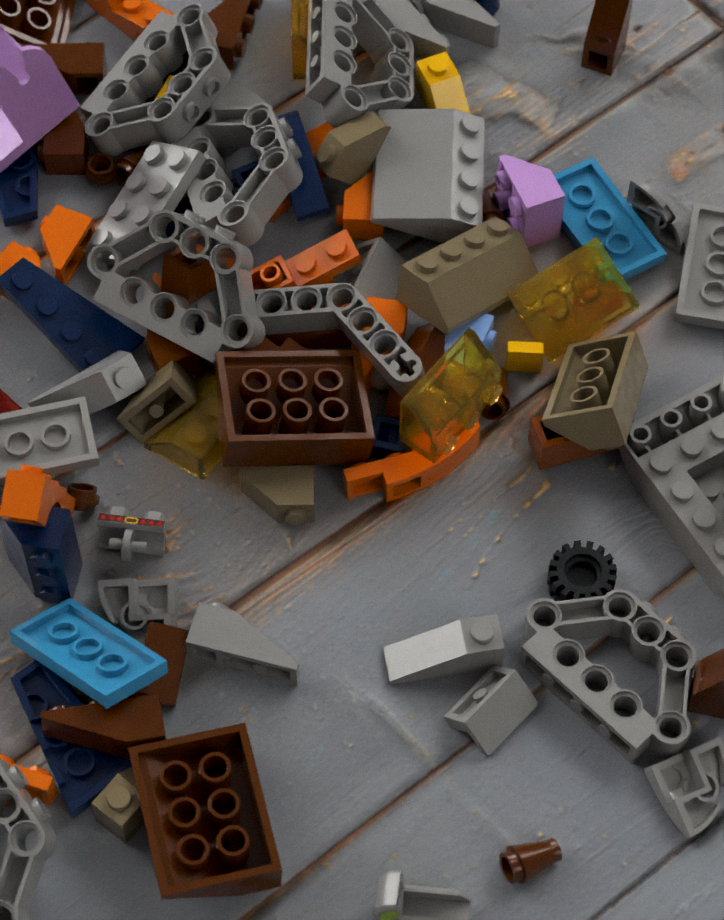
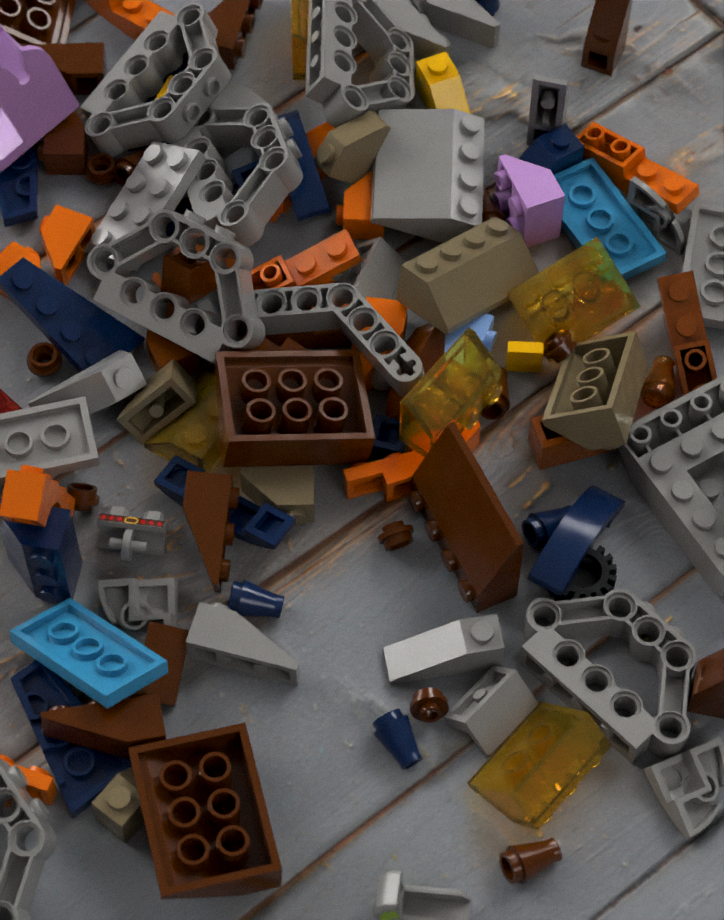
(41, 352): none -> reddish brown plate
(207, 511): none -> reddish brown slope
(253, 524): none -> dark blue slope
(254, 600): none -> dark blue cone
(396, 535): none -> reddish brown plate
(398, 738): none -> dark blue cone
(429, 705): none -> reddish brown plate
(467, 522): none -> reddish brown slope
(540, 764): none -> clear yellow slope
(541, 525): none -> dark blue cone
(547, 106): none -> light grey slope
(555, 150): none -> dark blue slope
(559, 345): none -> reddish brown plate
(574, 538): none -> dark blue slope
(624, 159): none -> orange slope
(659, 383): none -> clear orange cone
(686, 331): none -> dark orange slope

